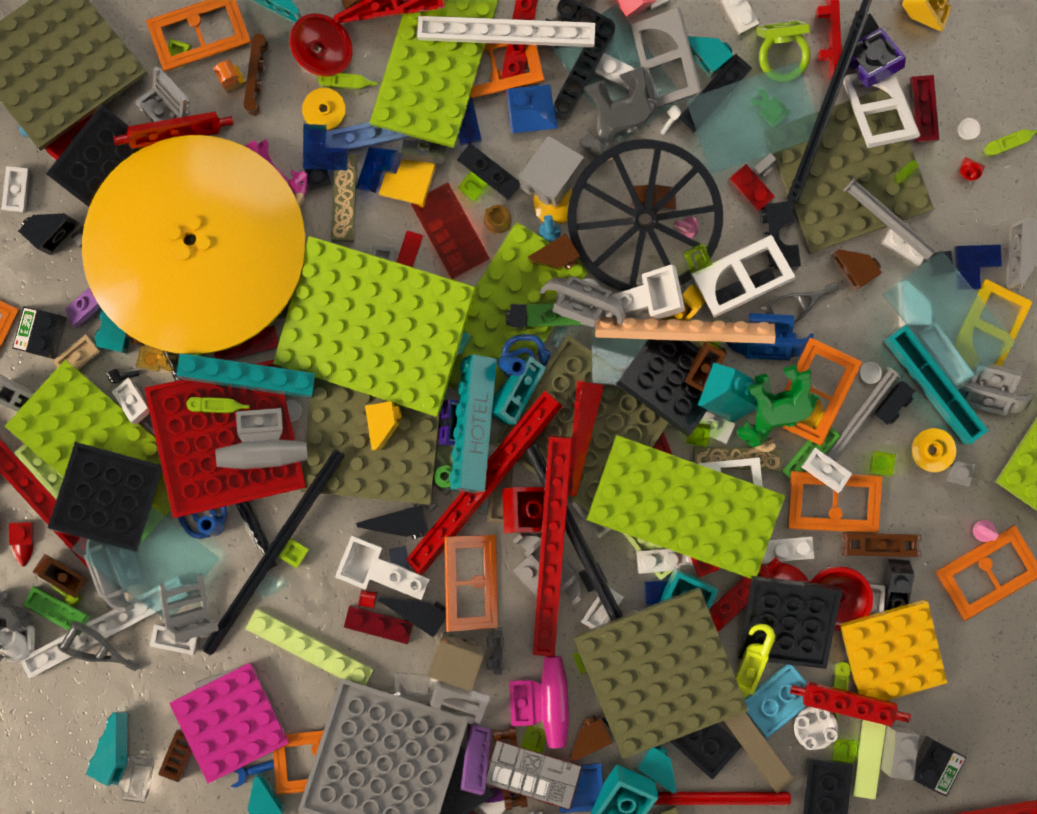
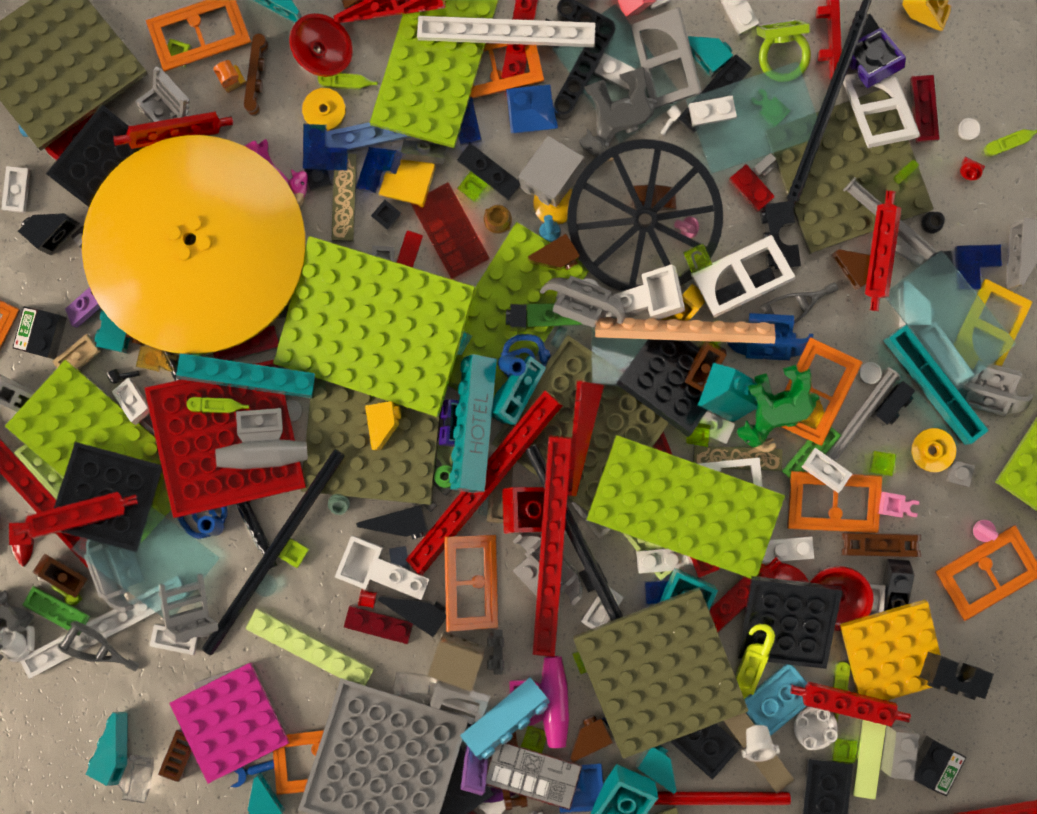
(74, 515): none -> red plate
(338, 504): none -> sand green plate
(386, 215): none -> black plate
(505, 719): none -> medium azure brick
(712, 111): none -> white plate
(759, 744): none -> white piece
(883, 250): none -> red plate
(895, 505): none -> bright pink plate
(928, 227): none -> black piece
(942, 672): none -> black arch

